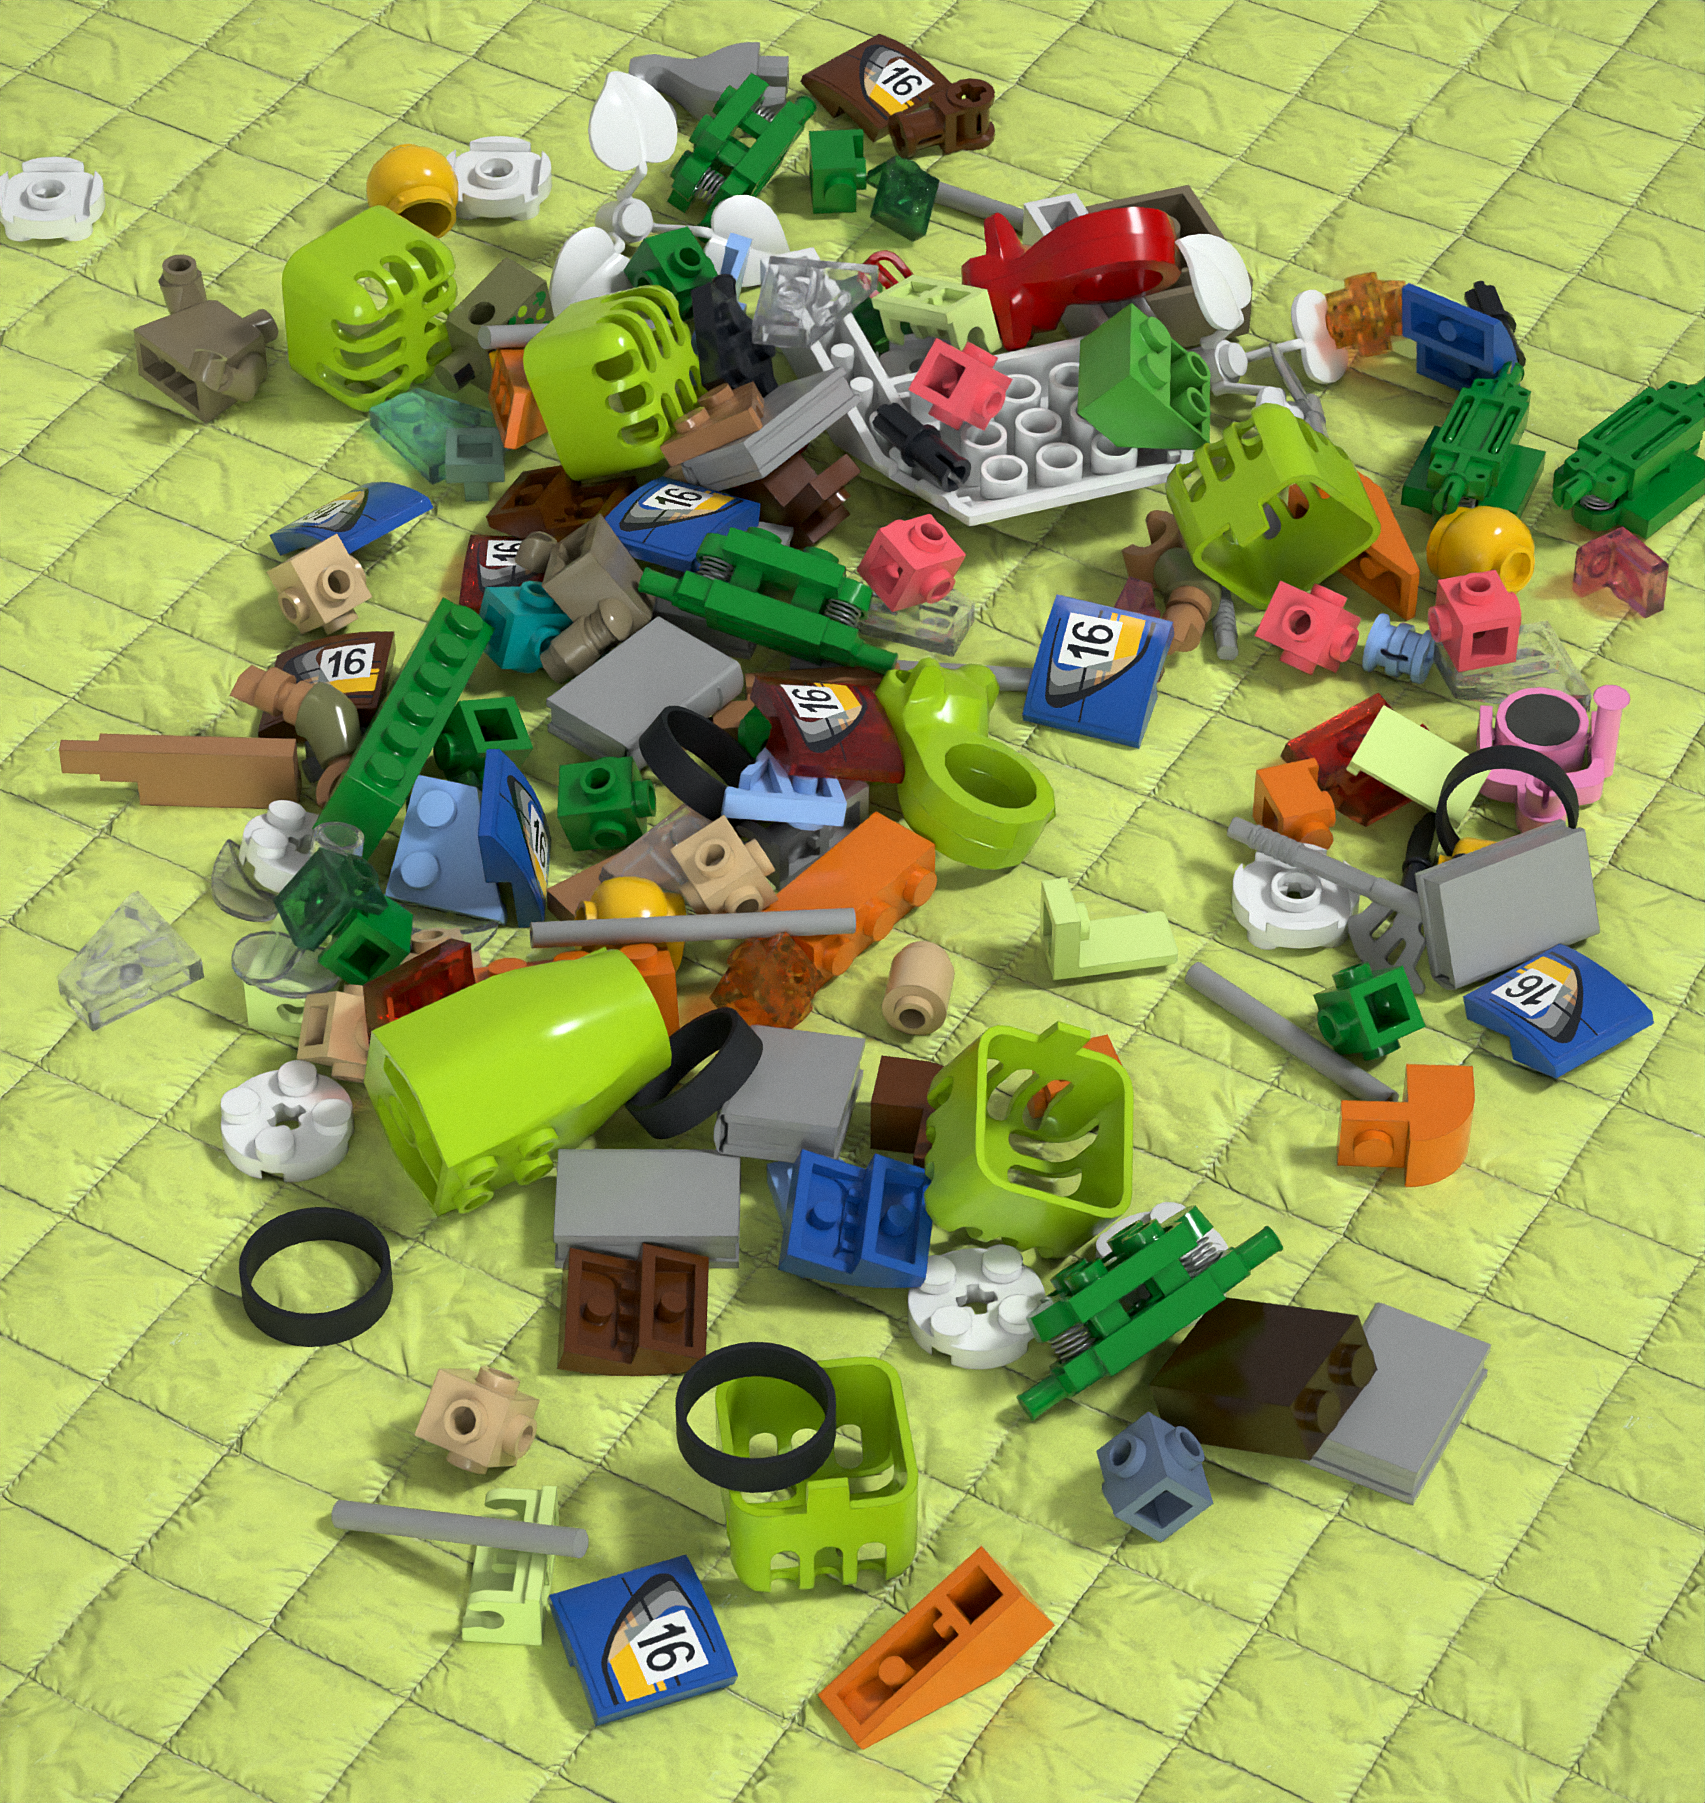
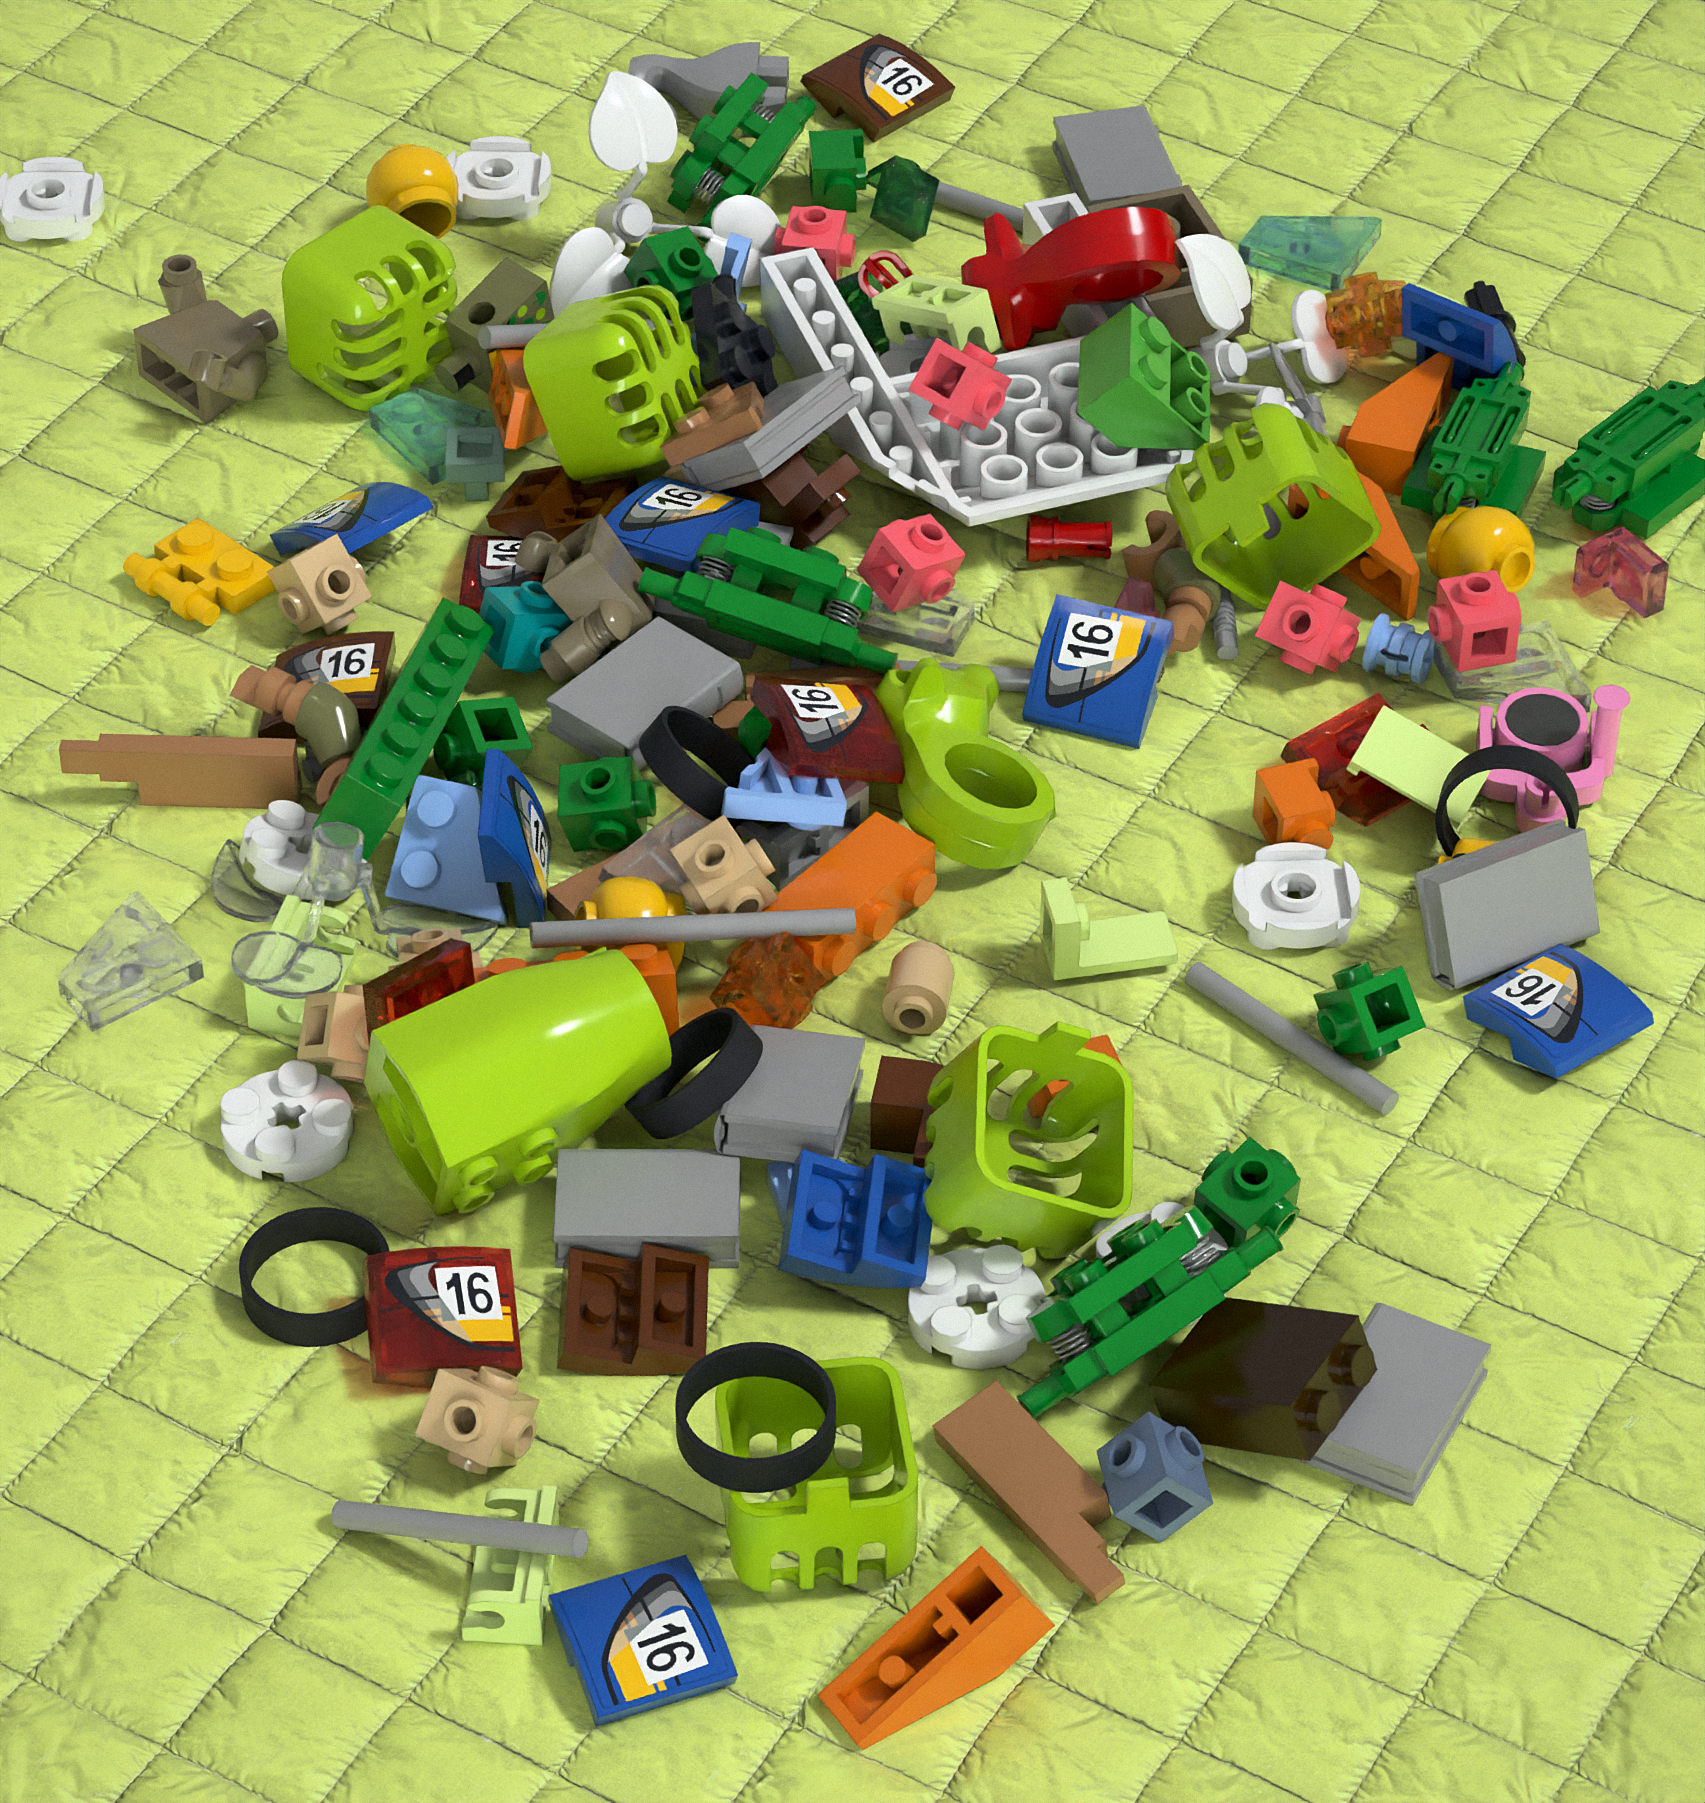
(212, 571): none -> yellow plate
(325, 894): clear green bracket -> none
(368, 944): green brick -> none
(440, 1313): none -> clear red slope
(808, 298): clear wing -> none
(819, 229): none -> coral brick
(921, 446): black axle -> none
(948, 120): reddish brown connector -> none
(1033, 1485): none -> medium nougat piece
(1054, 538): none -> red pin
(1112, 155): none -> light grey piece
(1248, 1192): none -> green brick
(1310, 247): none -> clear light blue wing
(1384, 896): light grey piece -> none
(1398, 422): none -> orange slope
(1420, 850): black piece -> none
(1422, 1133): orange brick -> none

